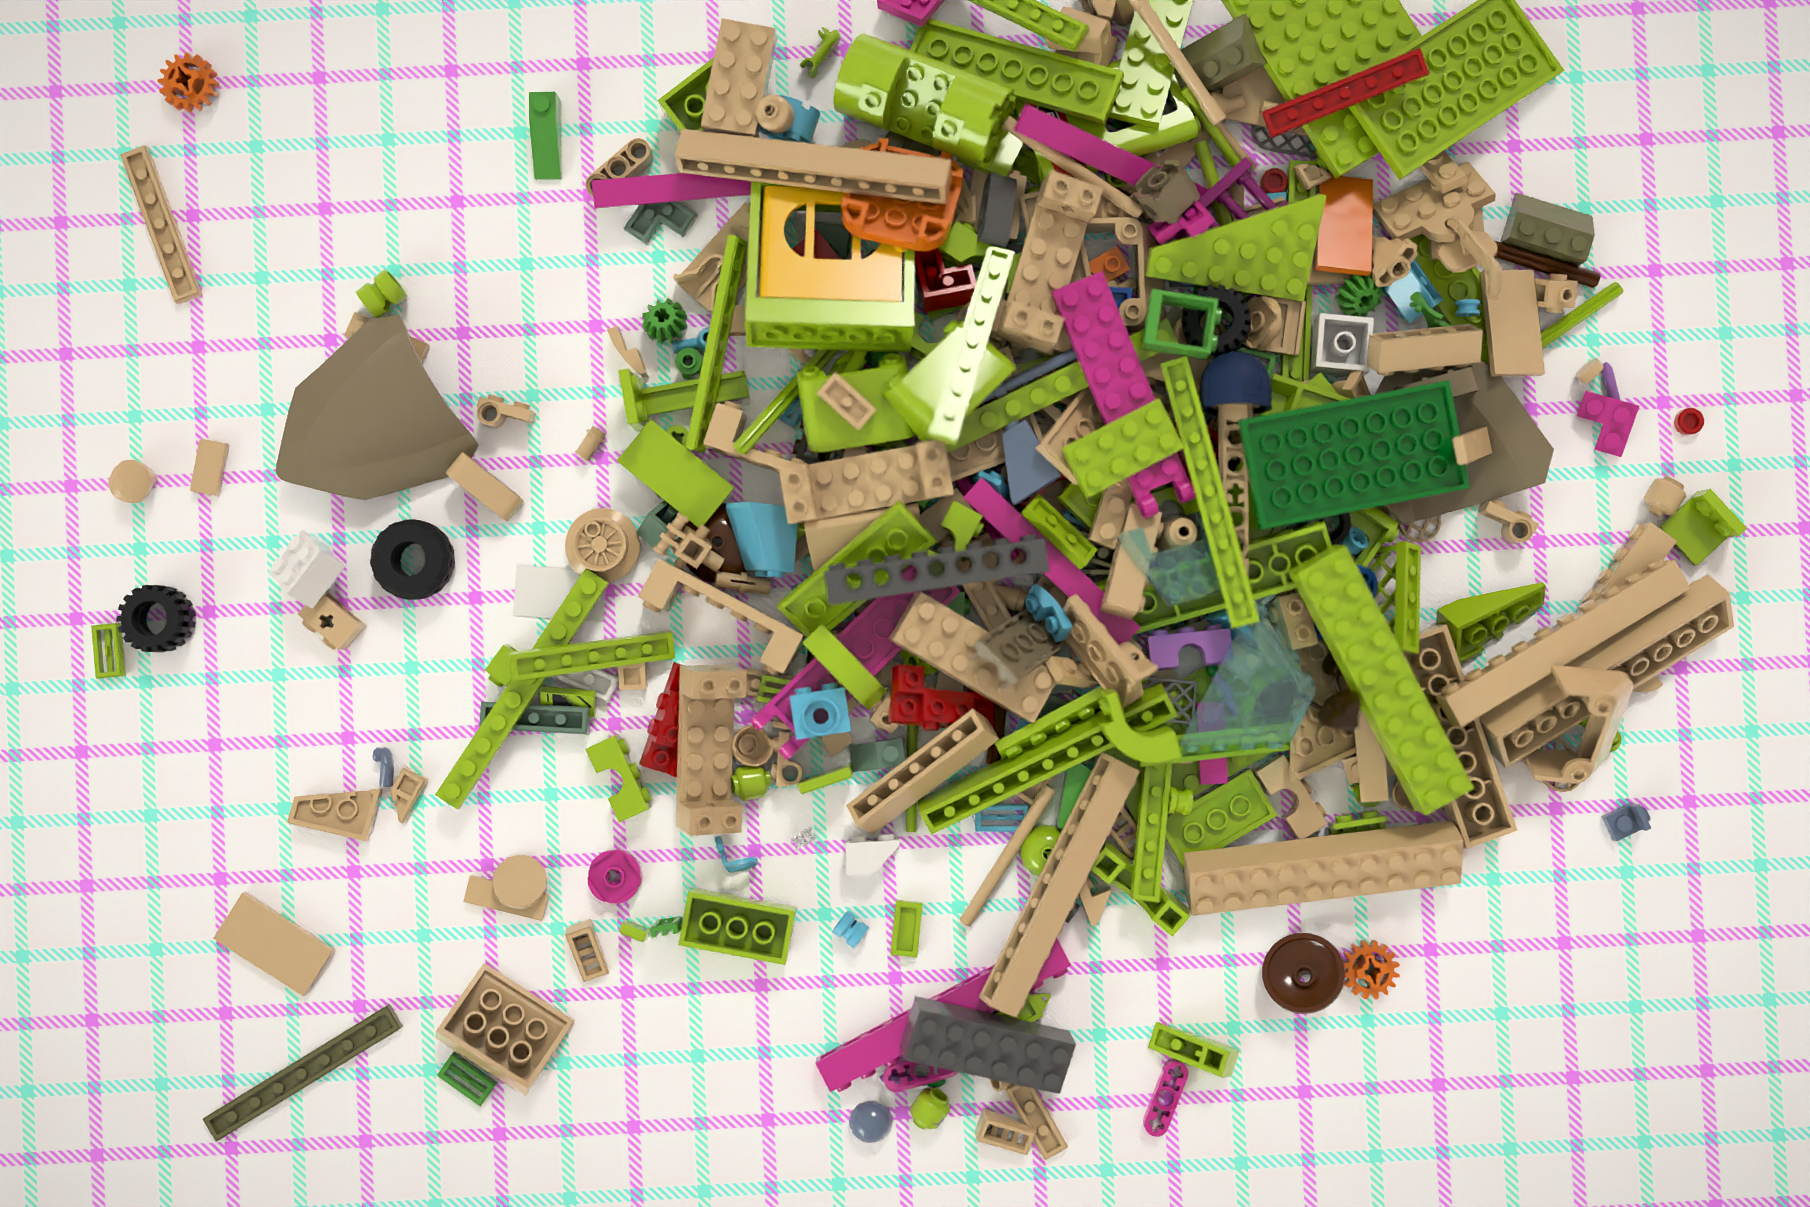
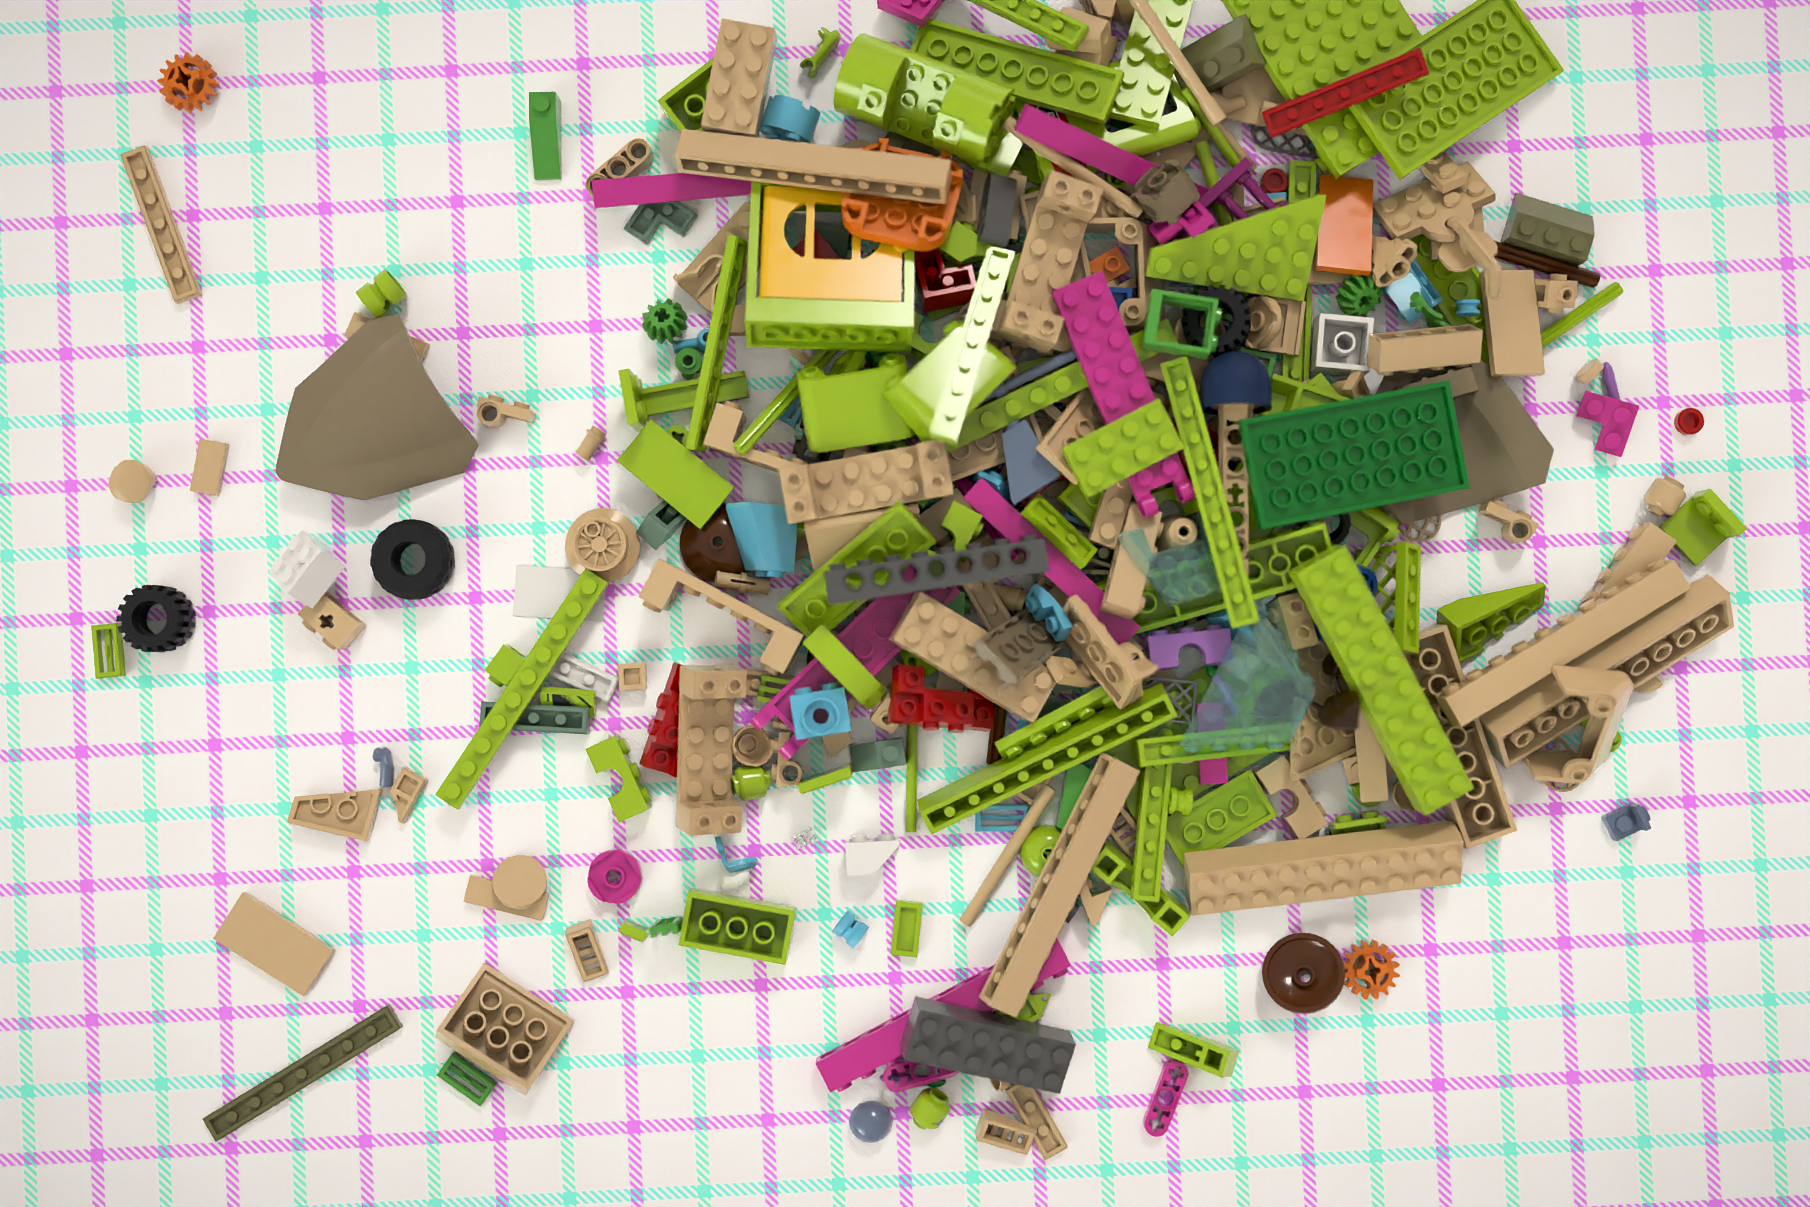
(484, 486): tan beam -> none
(591, 655): lime plate -> none
(632, 356): tan slope -> none
(690, 546): tan piece -> none
(775, 113): tan head -> none
(846, 401): tan plate -> none
(922, 772): tan brick -> none
(1149, 746): lime arch -> none
(1310, 175): tan tile -> none
(1355, 541): medium azure bush -> none
(1472, 445): tan tile -> none

